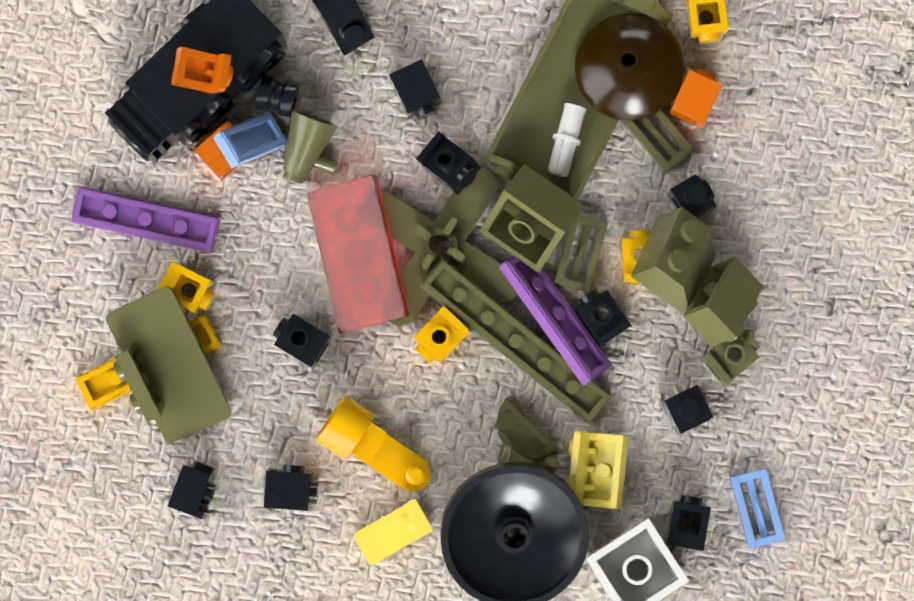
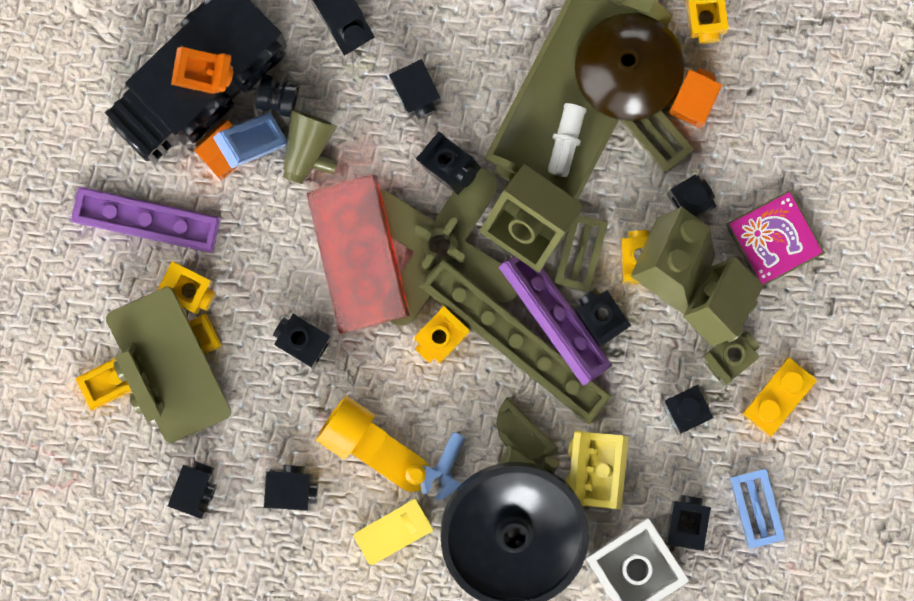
(444, 468): none -> light blue bar
(775, 238): none -> tile
(779, 397): none -> yellow plate

